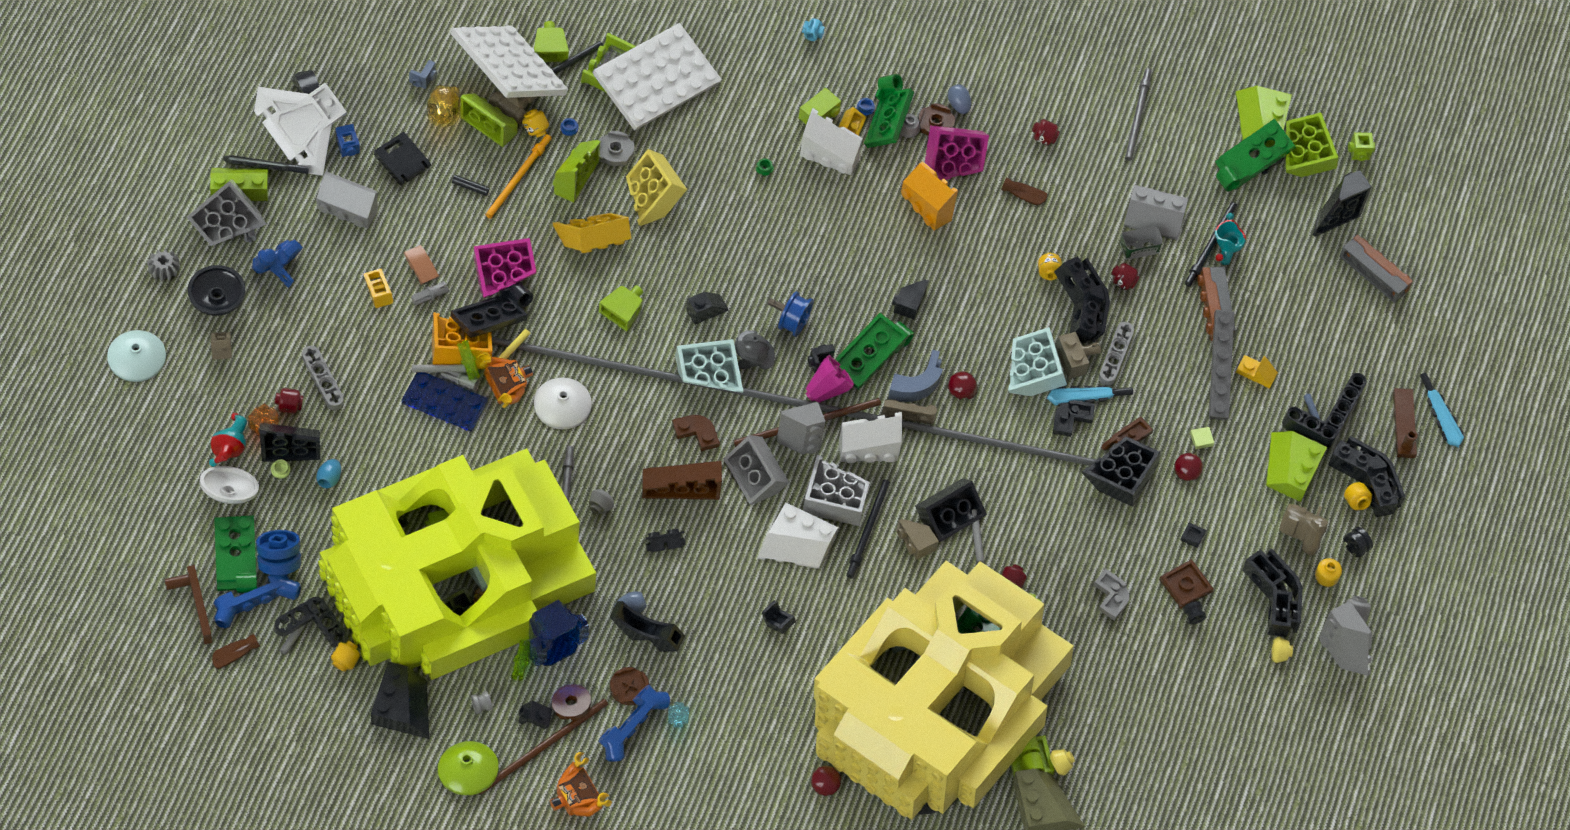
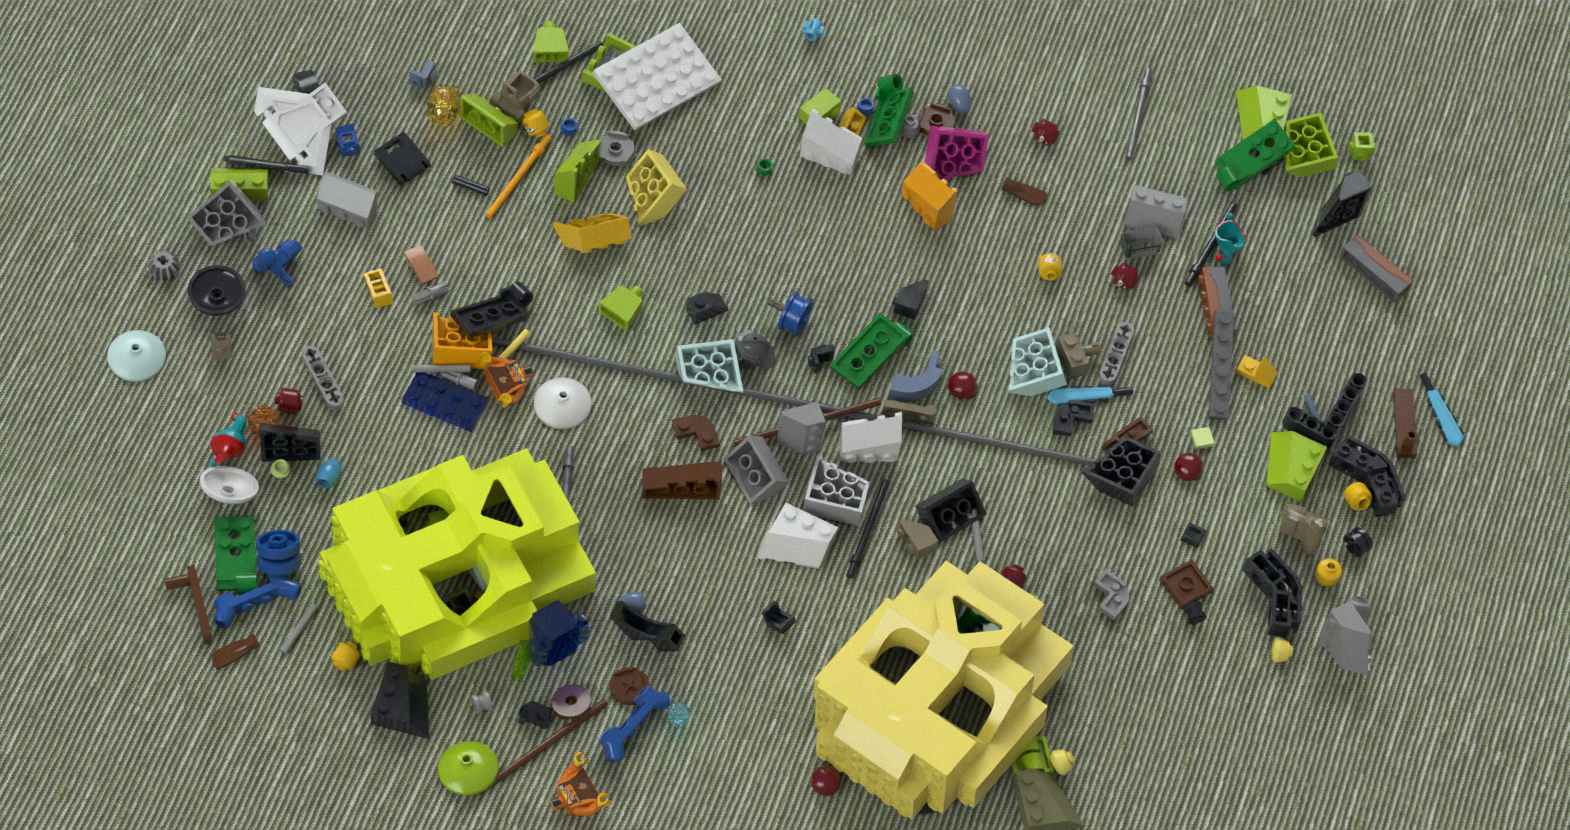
(312, 614): black beam -> none
(468, 360): clear neon green pin -> none
(503, 264): dark pink wedge -> none
(509, 61): white plate -> none
(600, 501): light grey cone -> none
(657, 541): black hinge -> none
(828, 381): dark pink cone -> none
(1089, 298): black brick -> none

